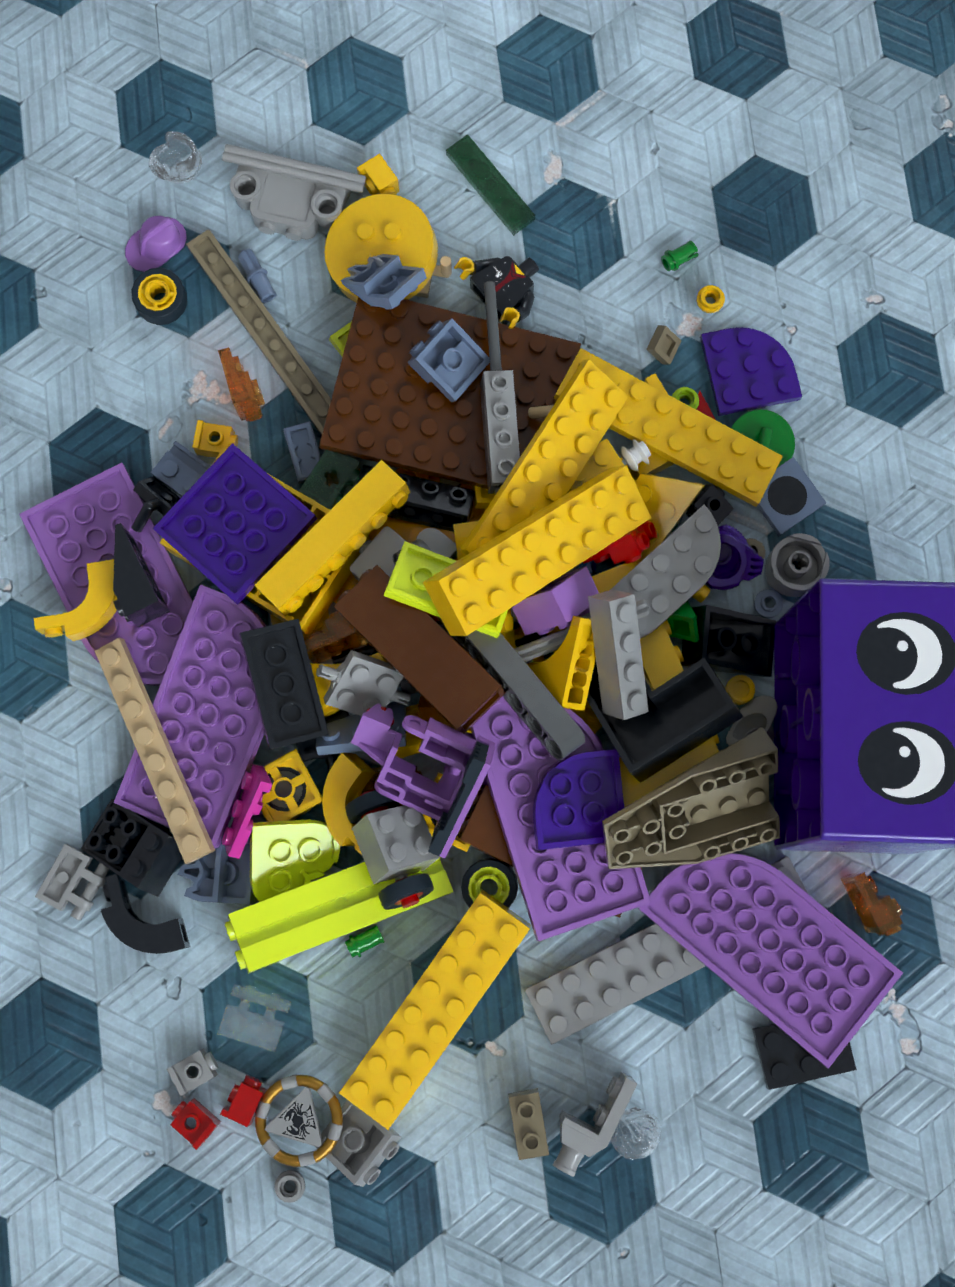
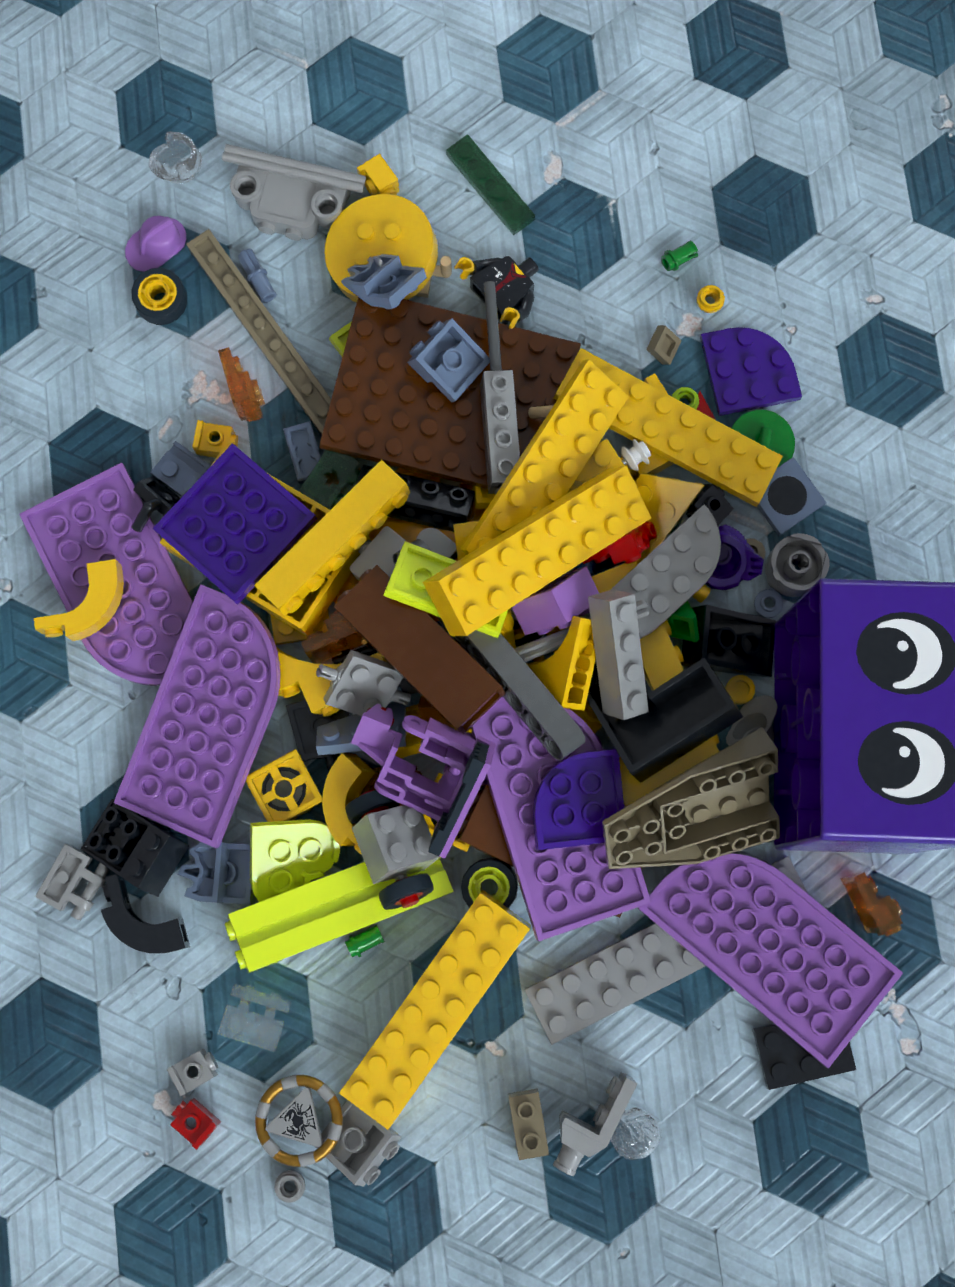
(133, 583): black slope -> none
(154, 751): tan plate -> none
(244, 1101): red brick -> none
(250, 804): dark pink wing -> none
(283, 684): black plate -> none

